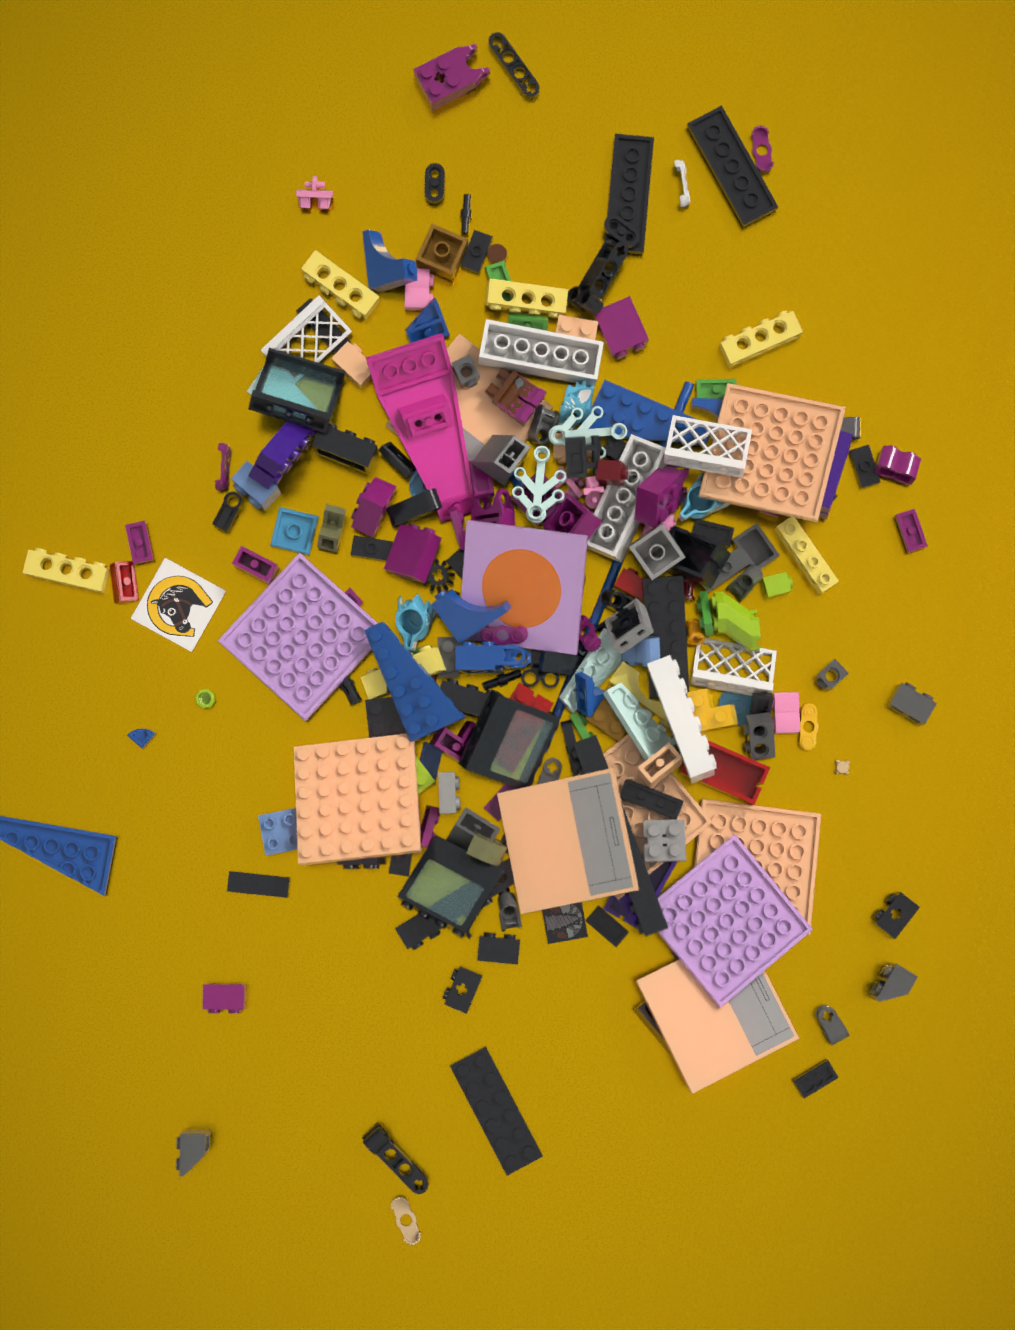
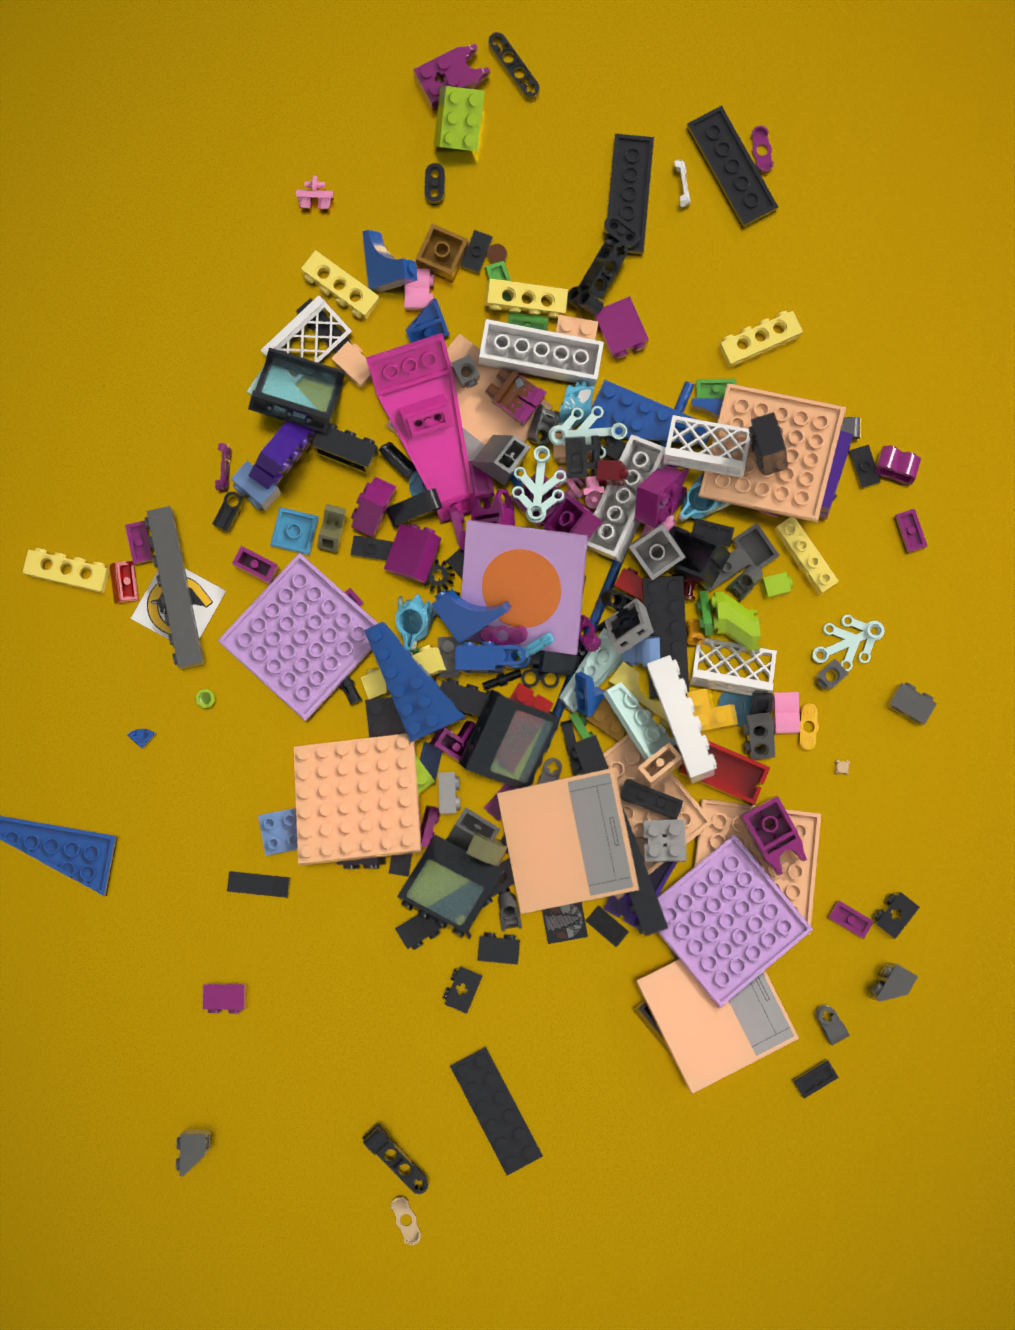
(175, 588): none -> dark grey brick
(459, 118): none -> lime brick
(466, 214): bar -> none
(537, 645): none -> medium azure axle
(768, 444): none -> black brick
(778, 838): none -> magenta brick
(850, 919): none -> magenta plate
(851, 640): none -> light aqua plant

